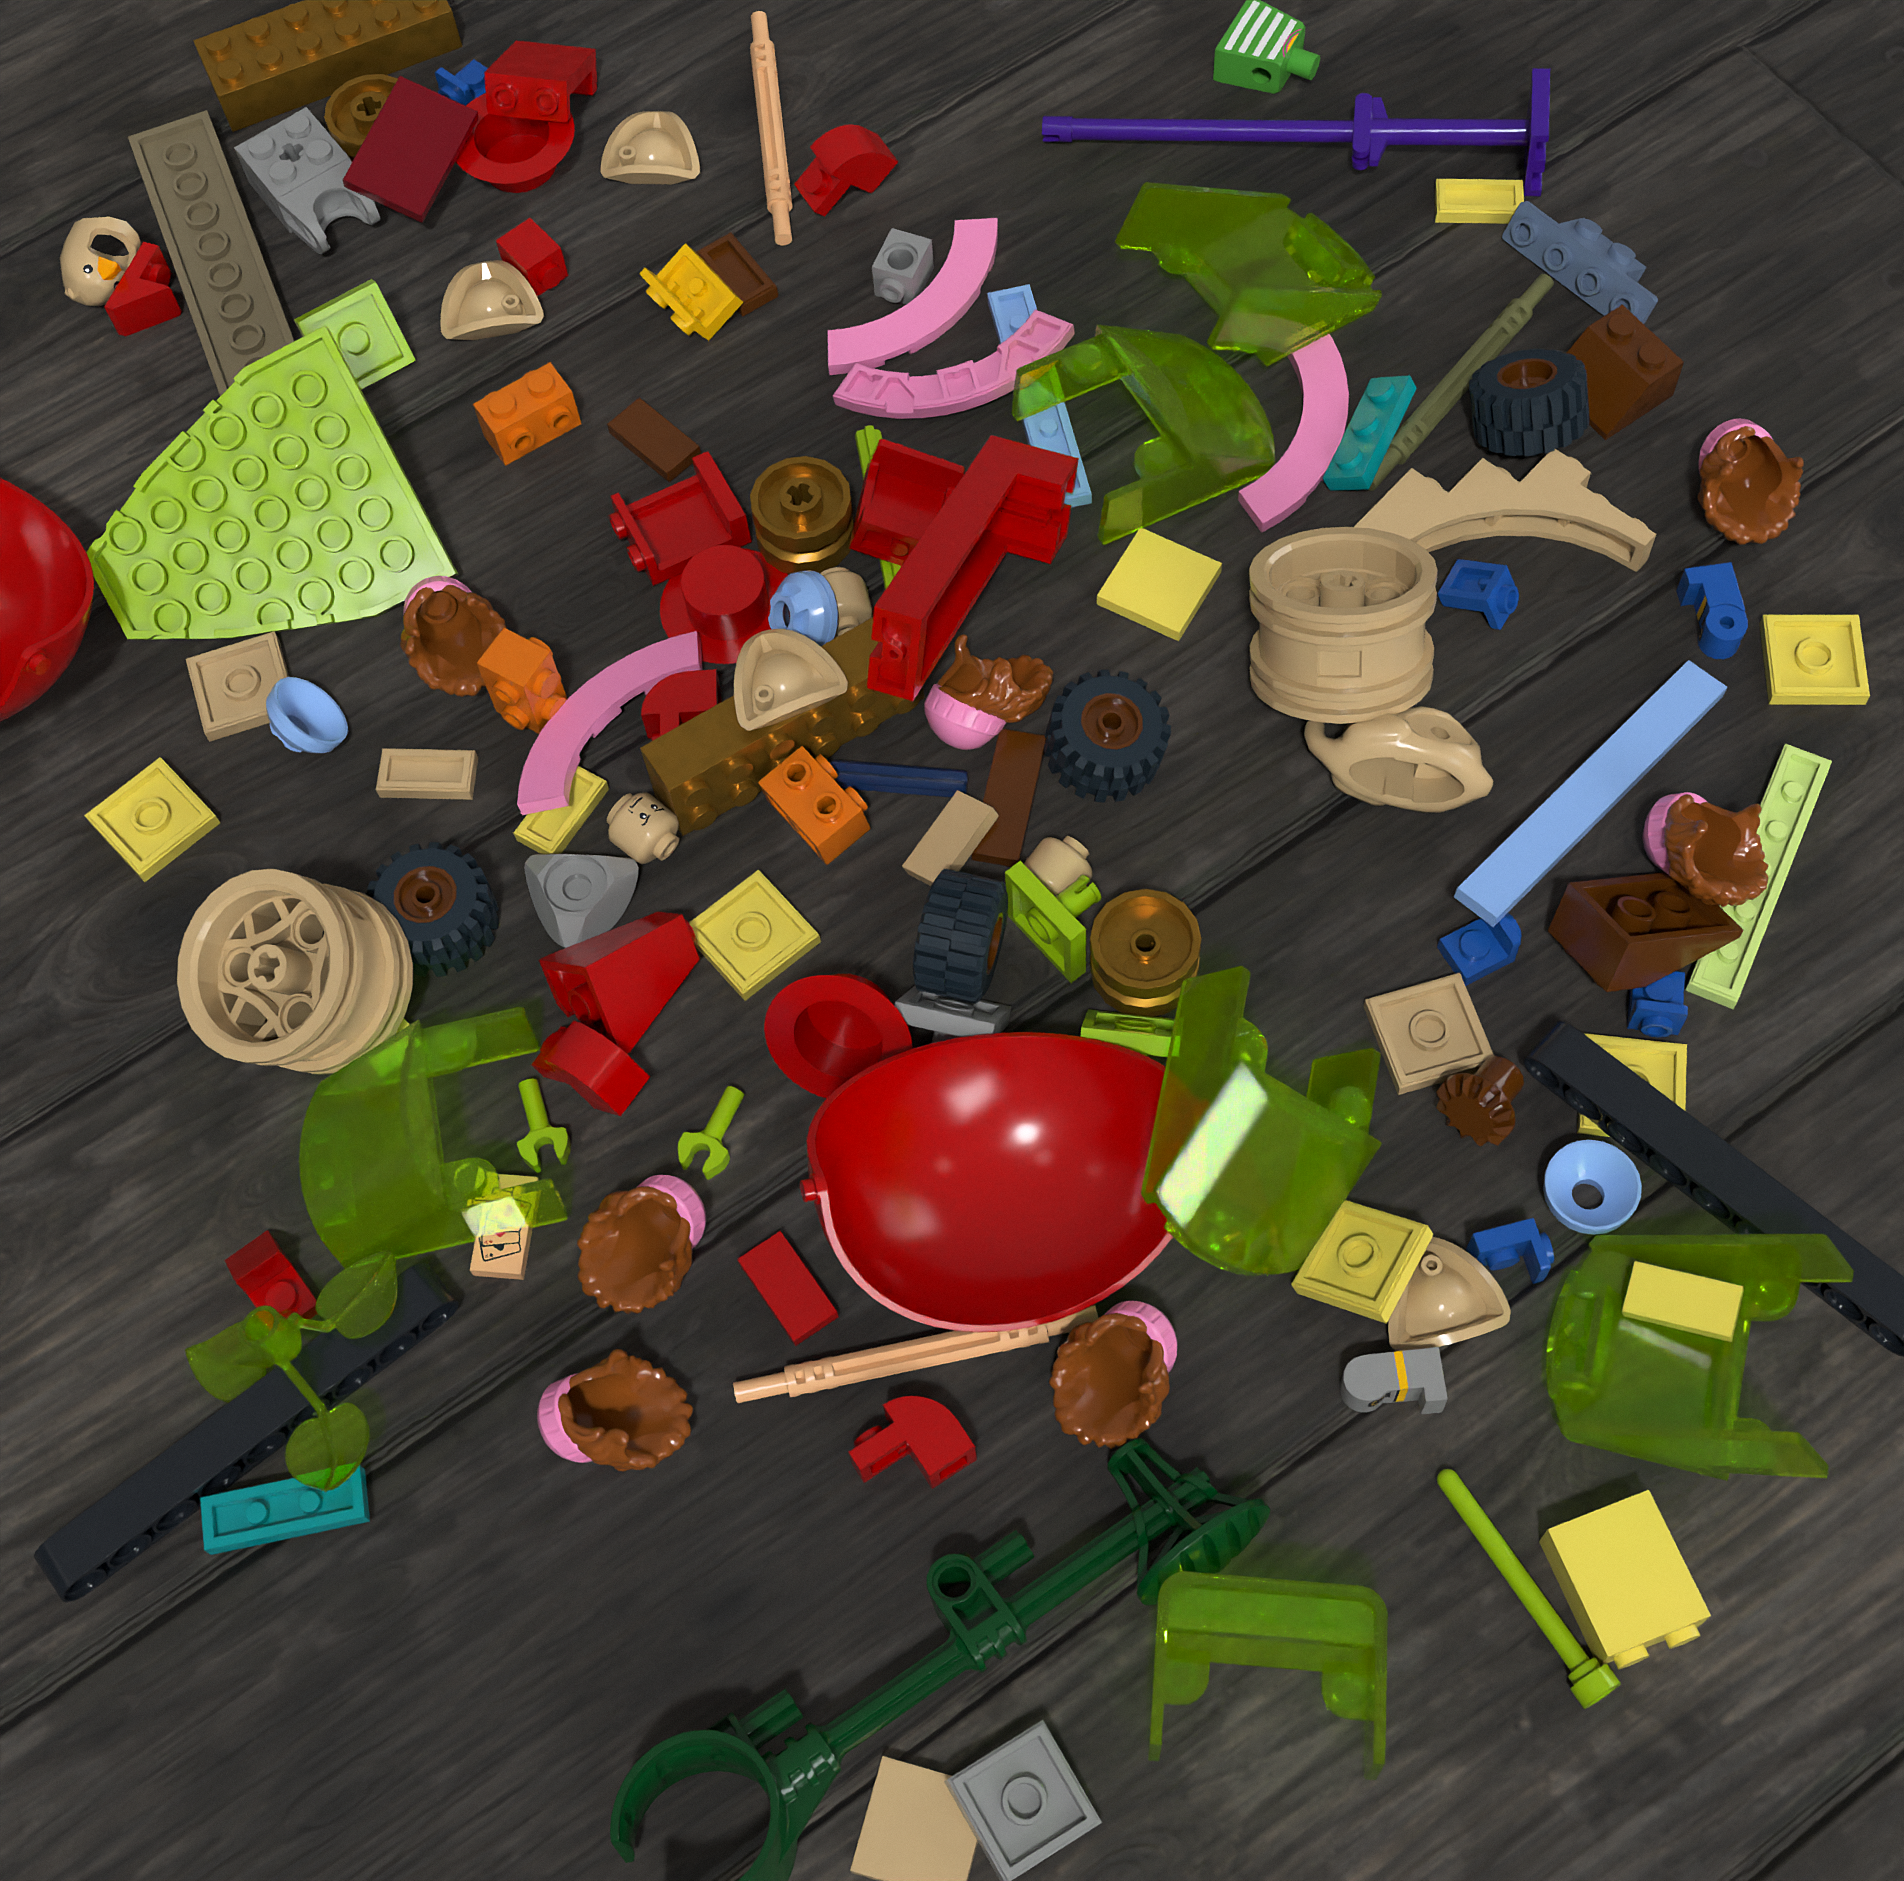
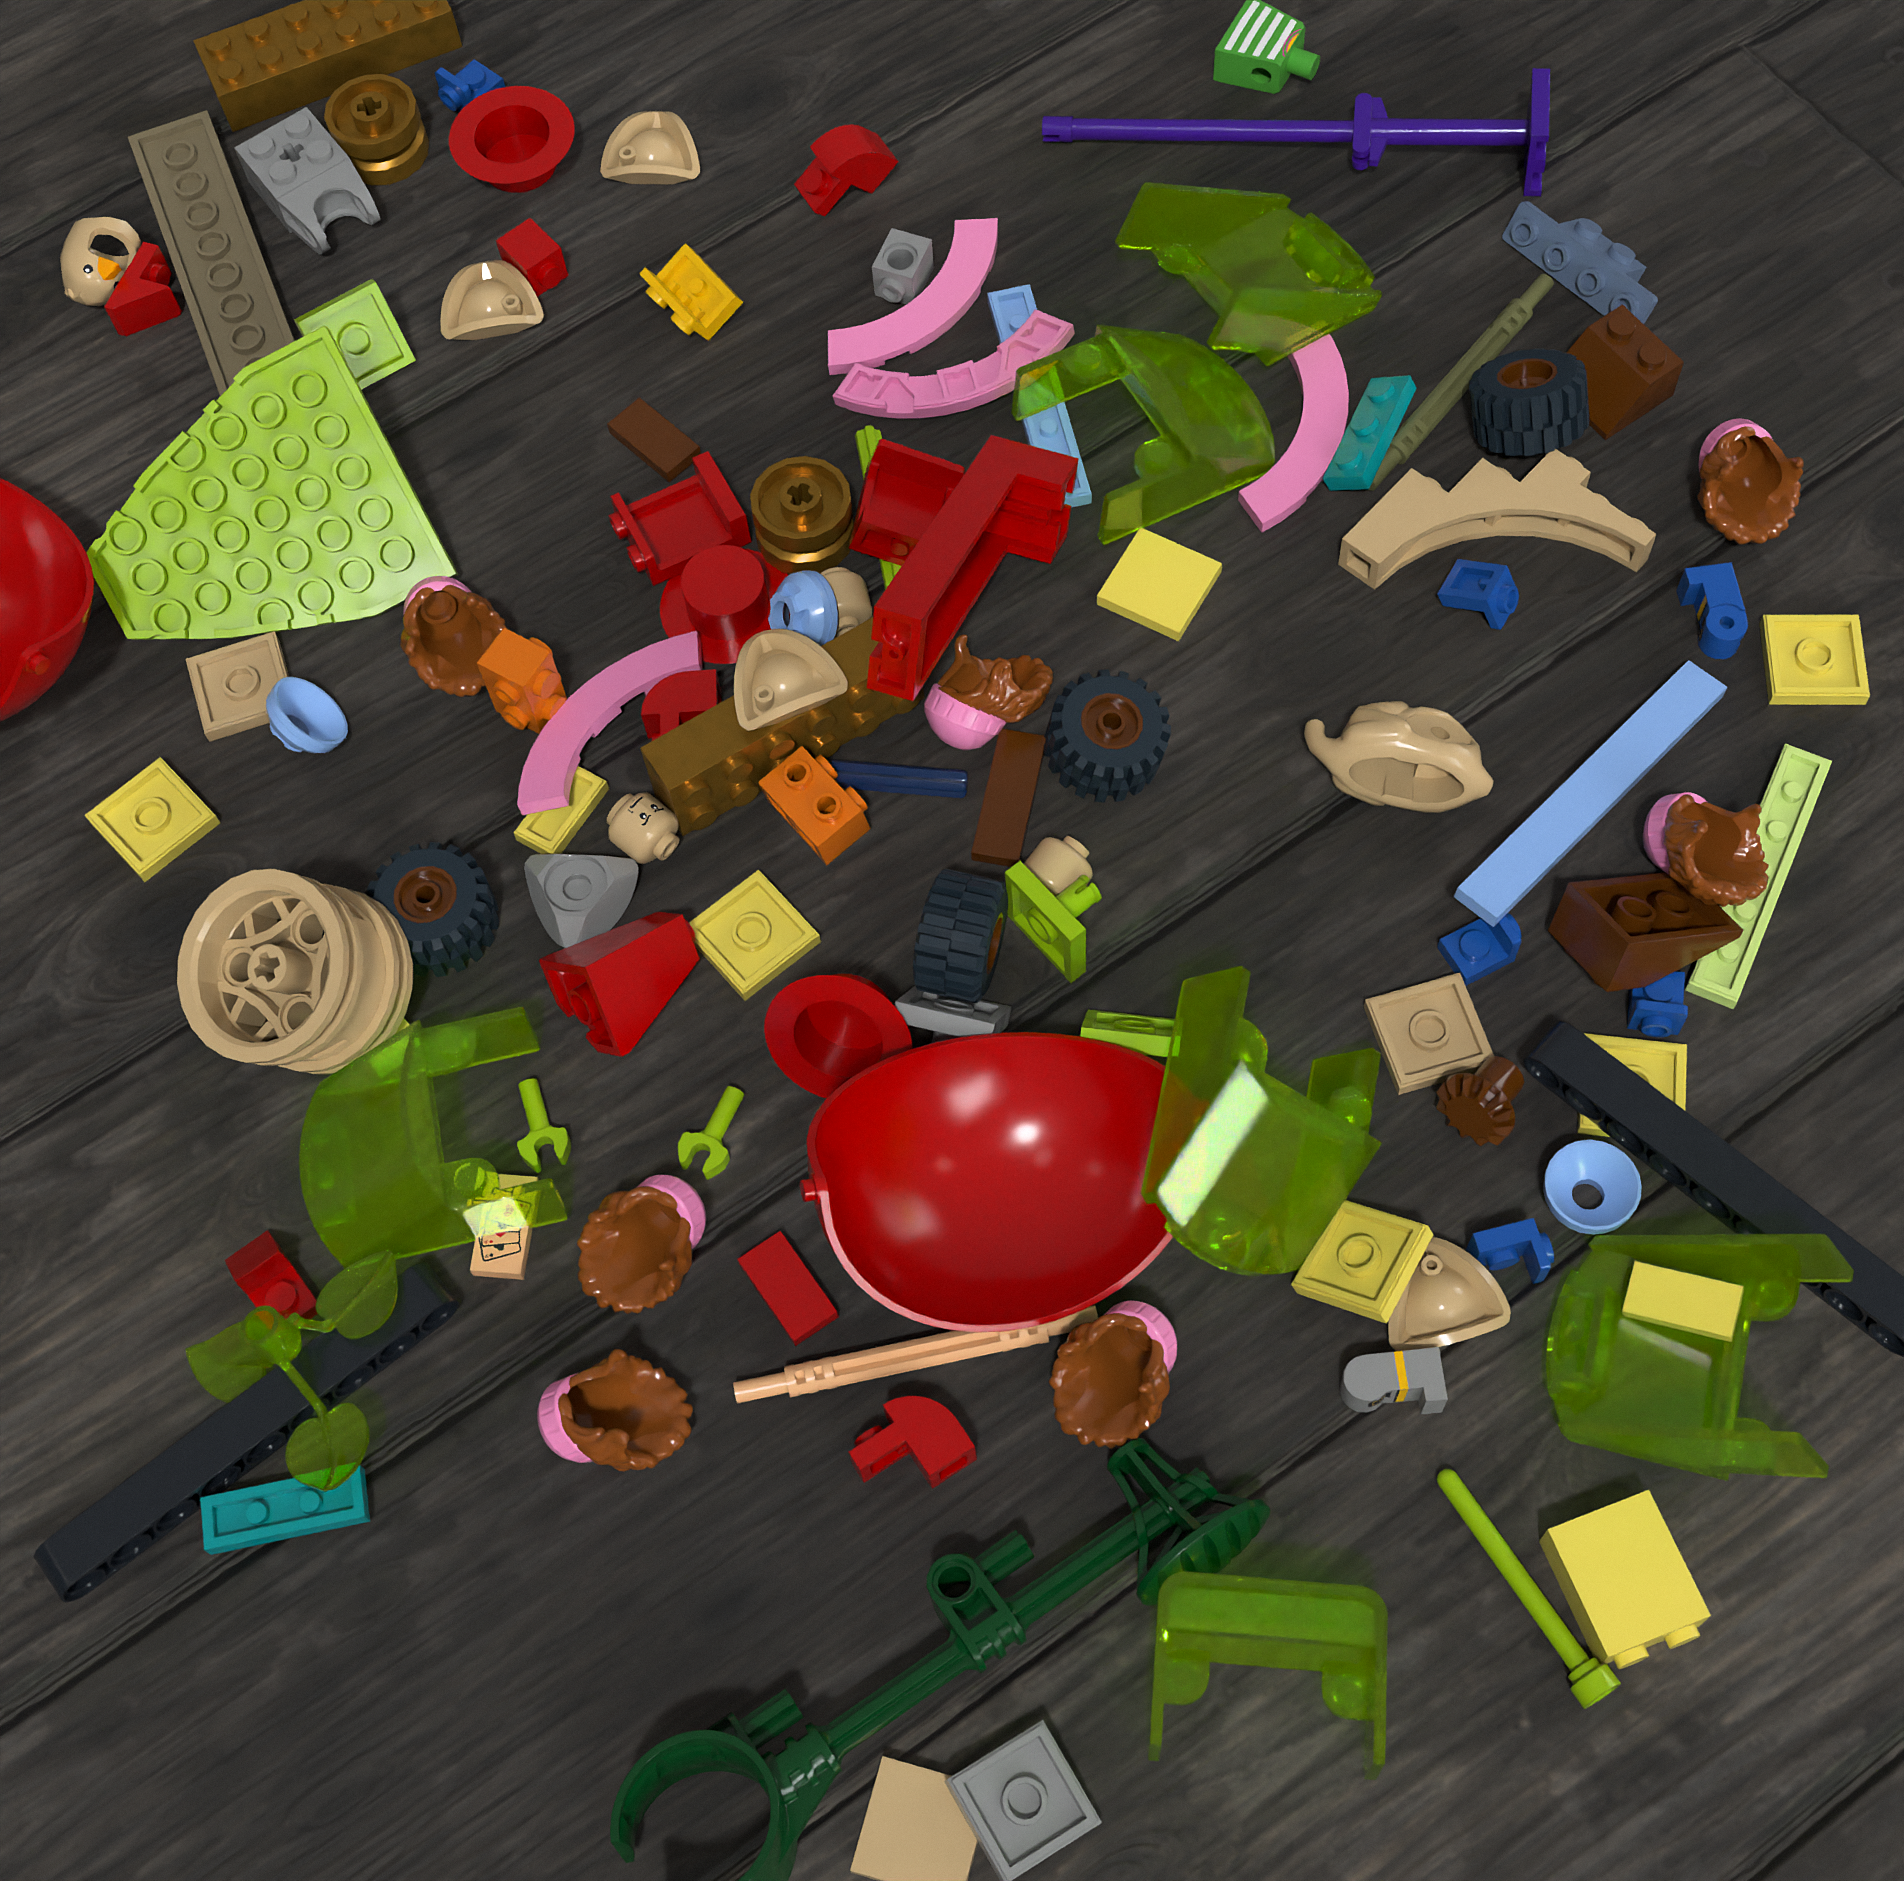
(410, 149): dark red tile -> none
(427, 774): tan tile -> none
(527, 413): orange brick -> none
(537, 80): red panel -> none
(591, 1067): red brick -> none
(739, 272): reddish brown tile -> none
(771, 128): light nougat axle -> none
(951, 838): tan tile -> none
(1144, 951): pearl gold wheel -> none
(1342, 624): tan wheel -> none
(1477, 200): light yellow tile -> none

